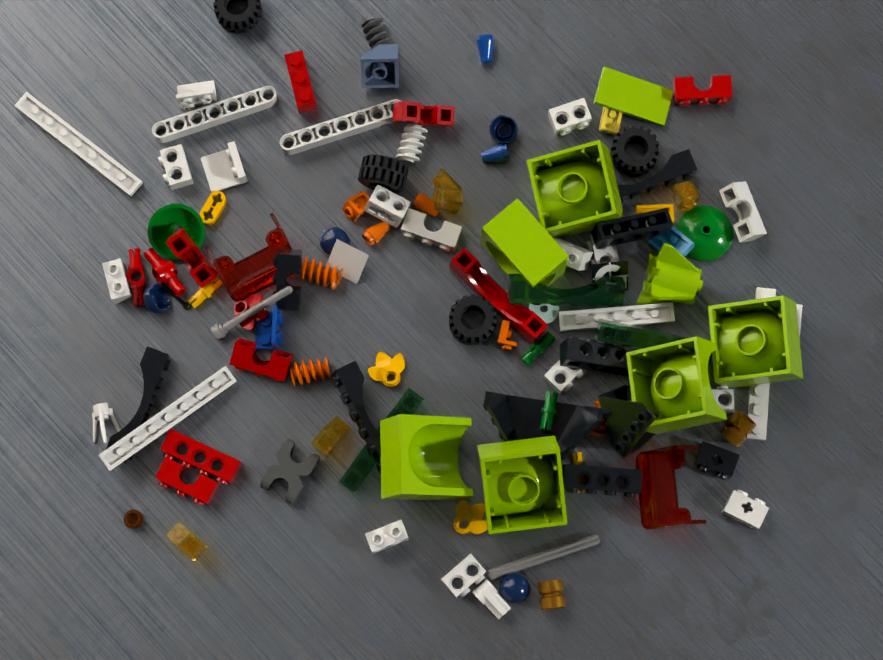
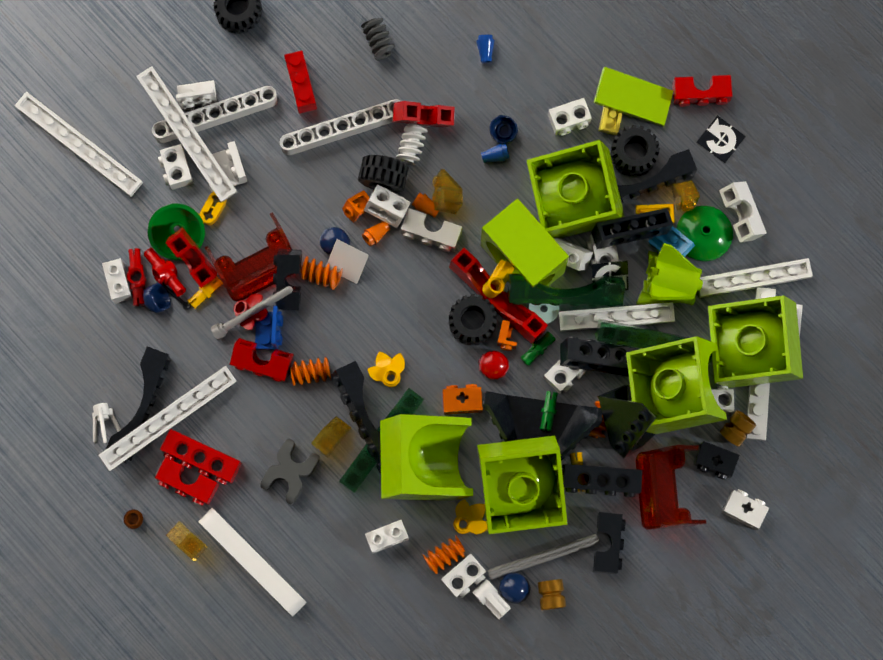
(186, 134): none -> white plate
(252, 562): none -> white beam
(380, 67): sand blue slope -> none
(444, 555): none -> orange piece
(454, 406): none -> orange brick
(493, 365): none -> red hair
(498, 279): none -> yellow piece
(610, 525): none -> black arch
(721, 139): none -> sticker
(755, 277): none -> white plate

